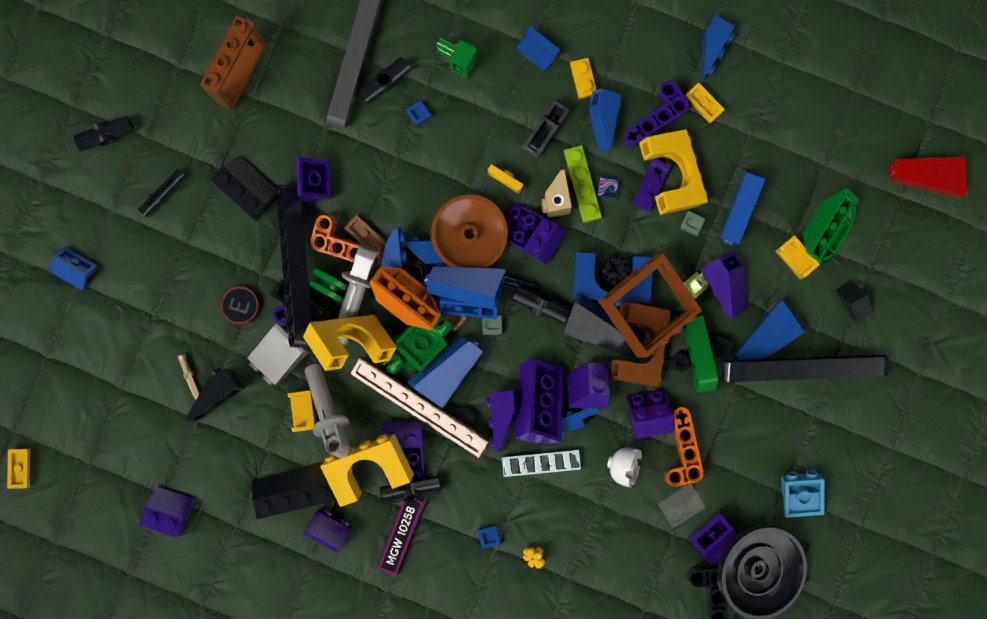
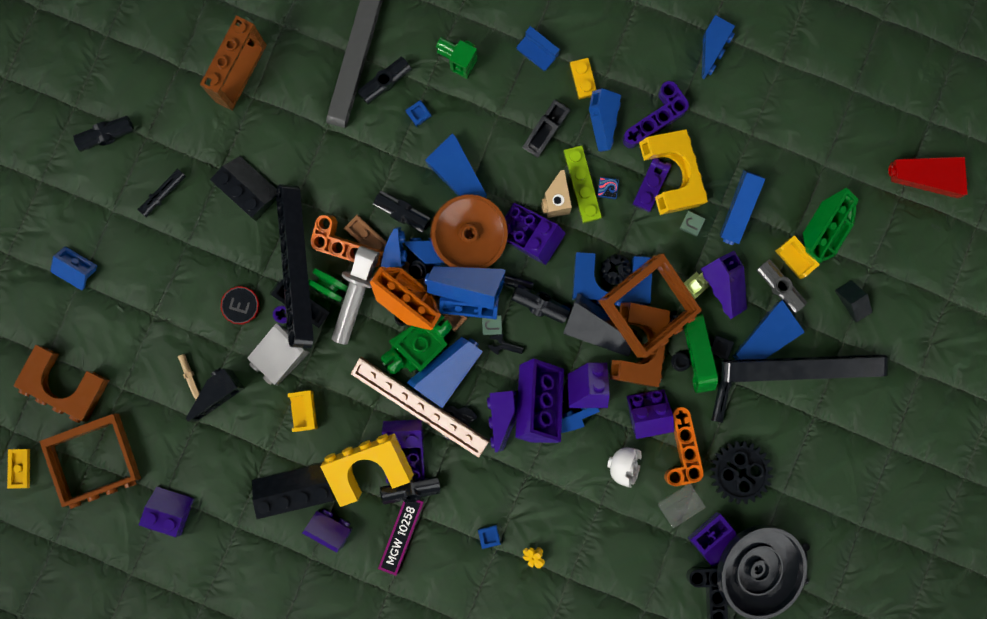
(34, 382): none -> dark orange arch
(56, 470): none -> dark orange window
(313, 179): dark purple slope -> none
(331, 426): light grey piece -> none
(365, 330): yellow arch -> none
(401, 211): none -> black piece
(454, 168): none -> blue slope
(504, 345): none -> black bar
(505, 178): yellow plate -> none
(541, 463): tile -> none
(704, 103): yellow plate -> none
(721, 401): none -> black pin
(731, 486): none -> black gear
(790, 295): none -> dark grey piece
(803, 494): dark azure plate -> none

